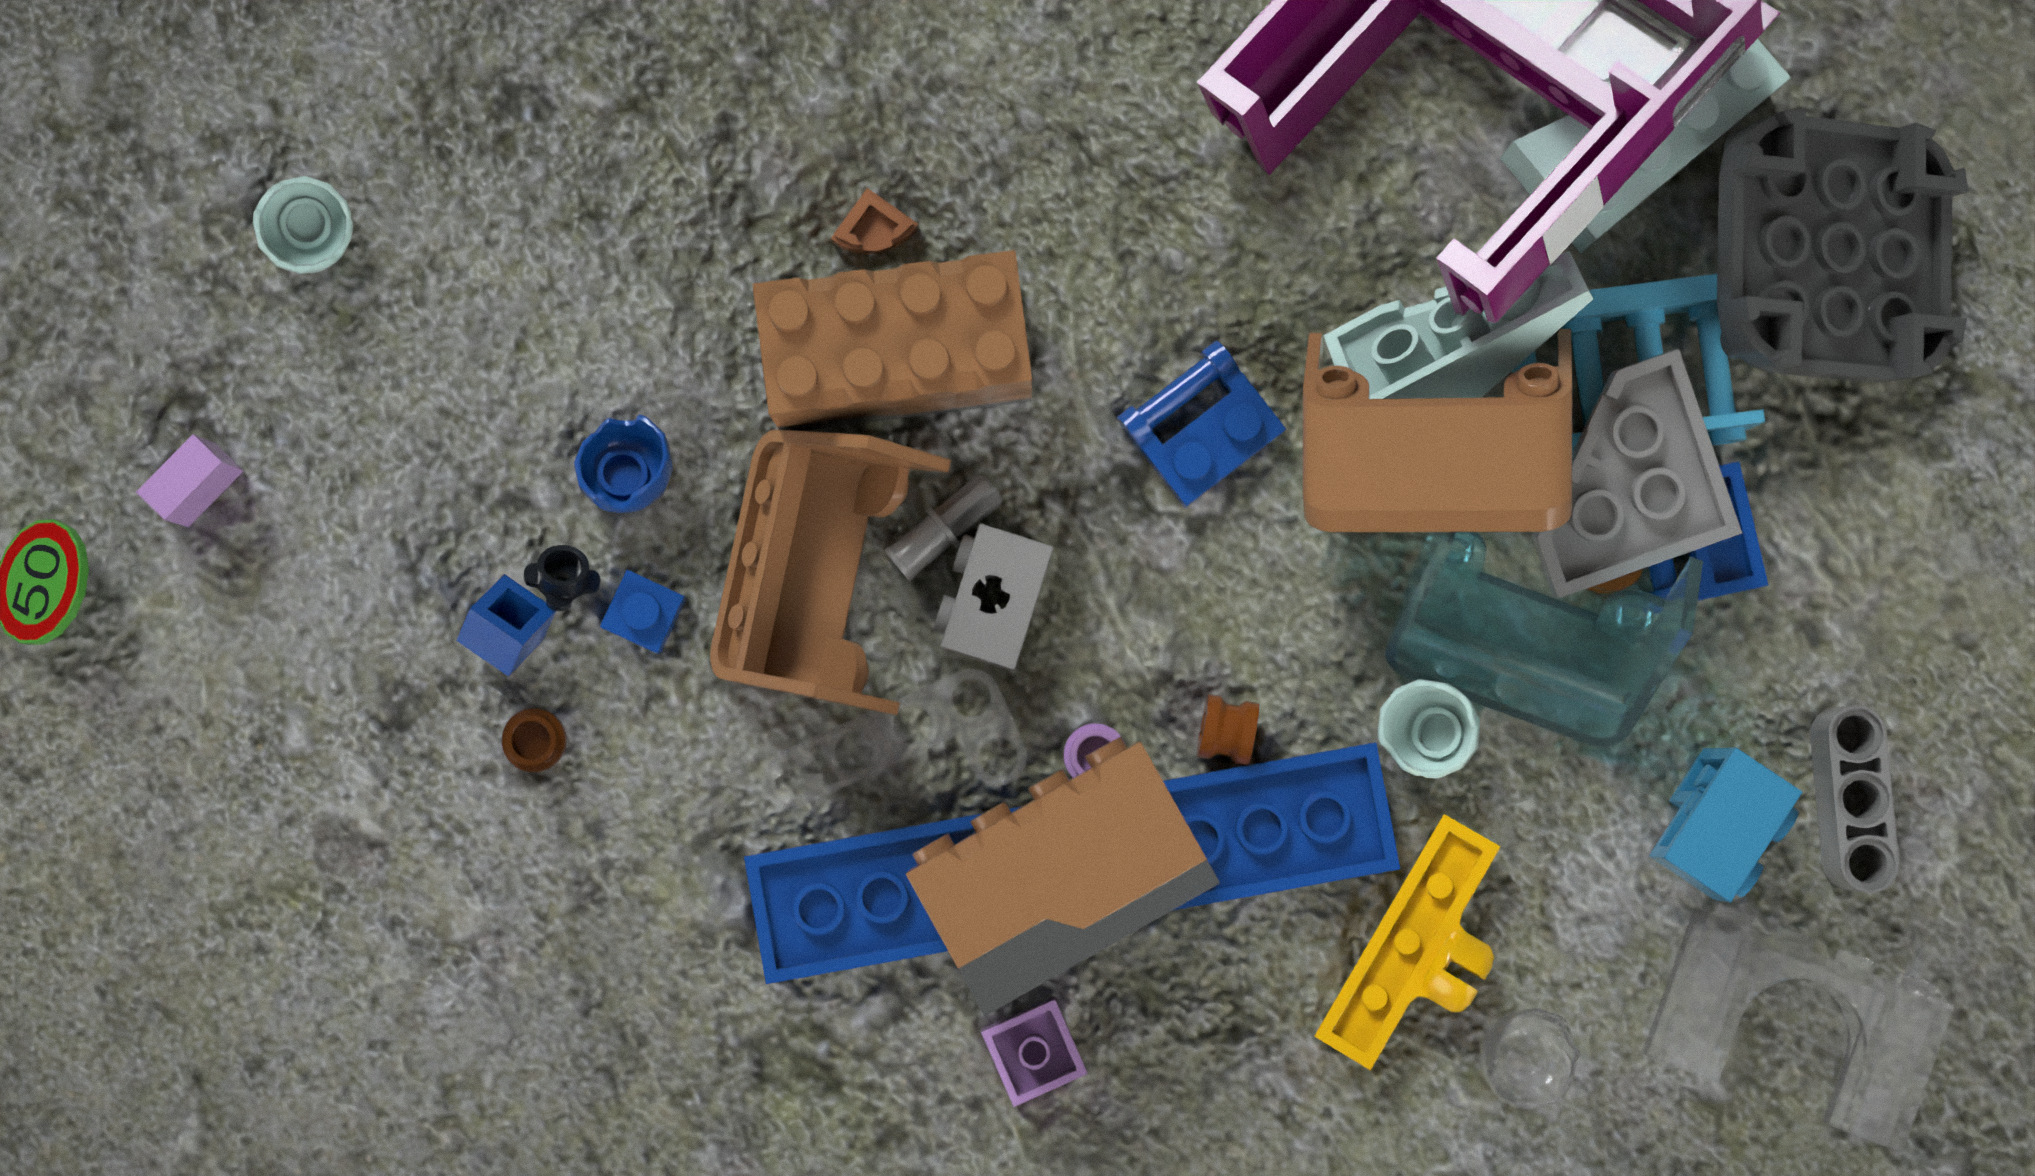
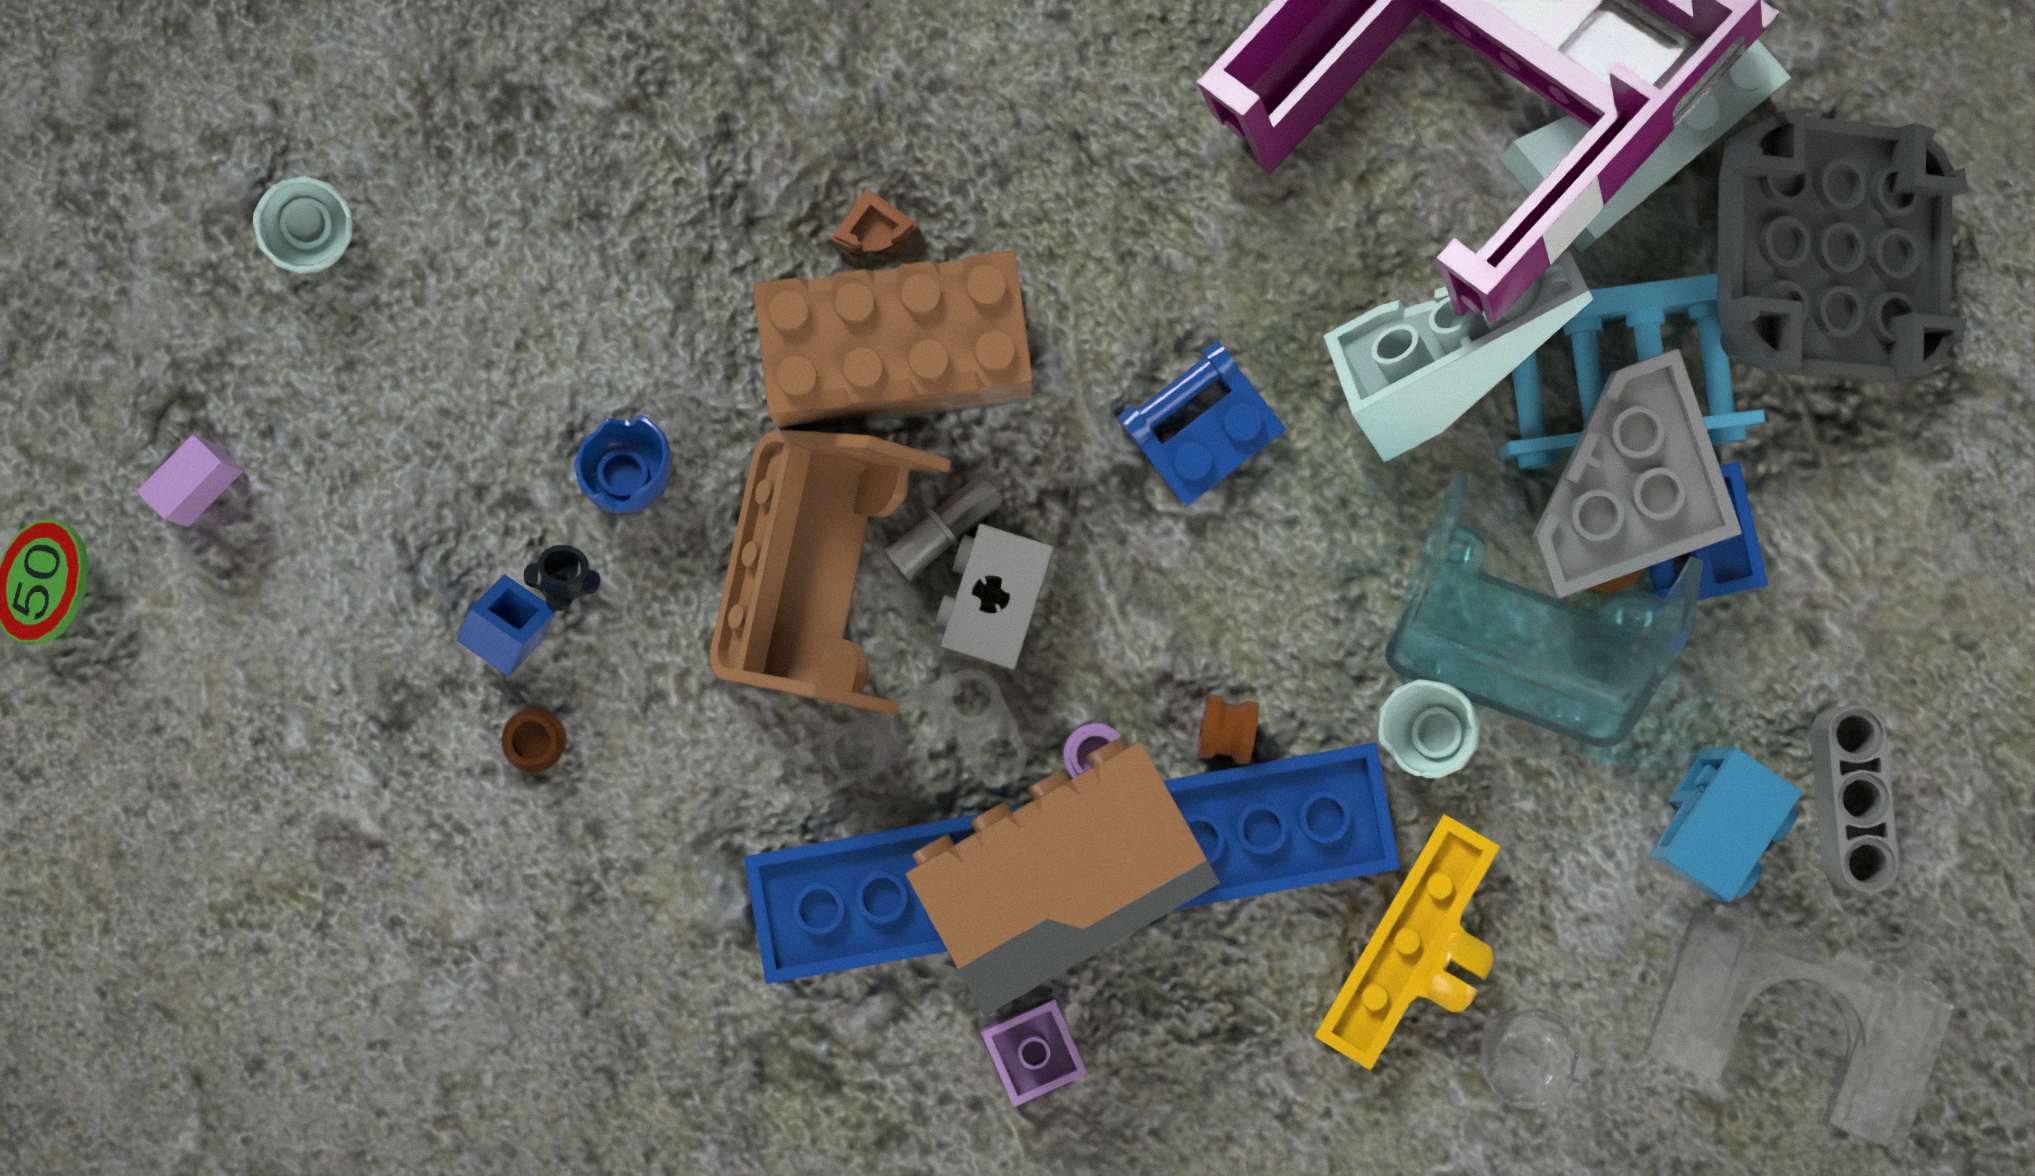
(643, 612): blue plate -> none
(1437, 459): medium nougat windscreen -> none

